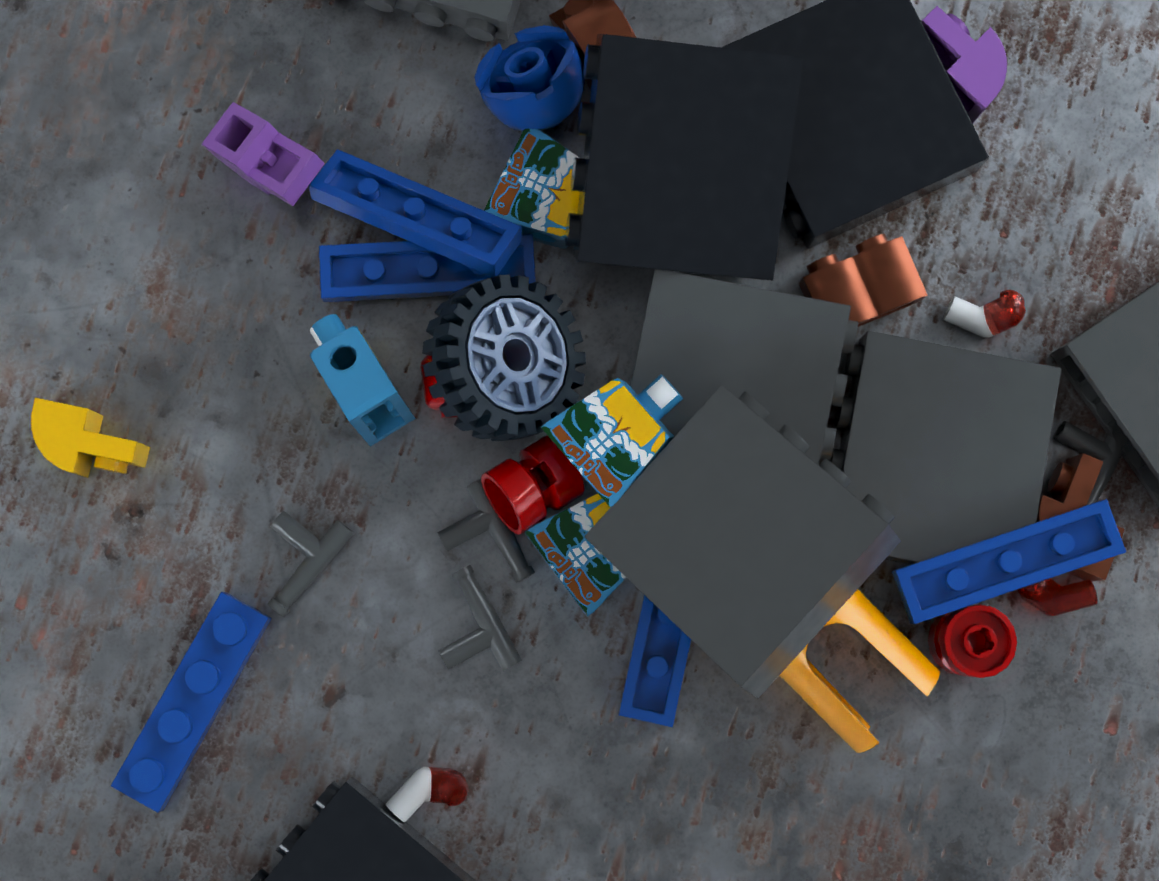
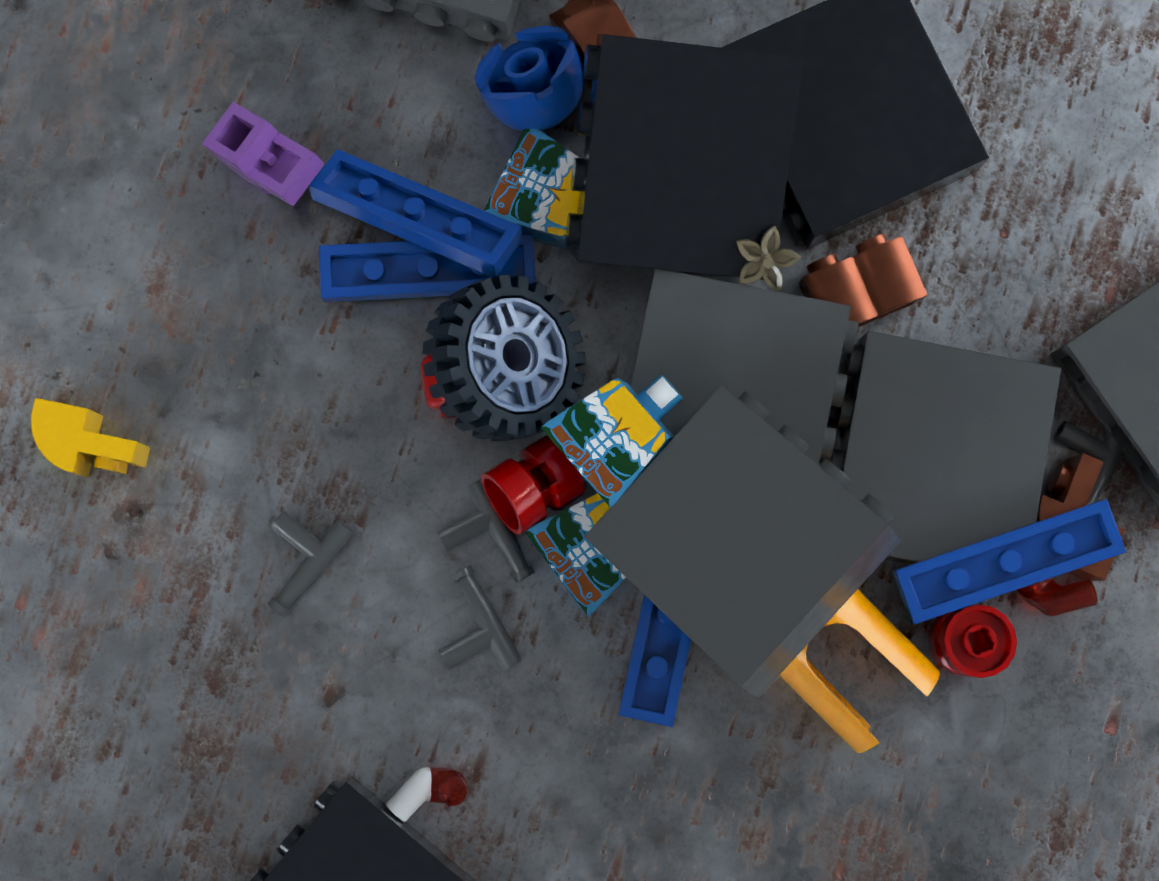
(191, 702): blue plate -> none
(358, 380): dark azure torso -> none
(765, 259): none -> dark tan plant
(973, 66): medium lavender brick -> none
(988, 319): arm -> none

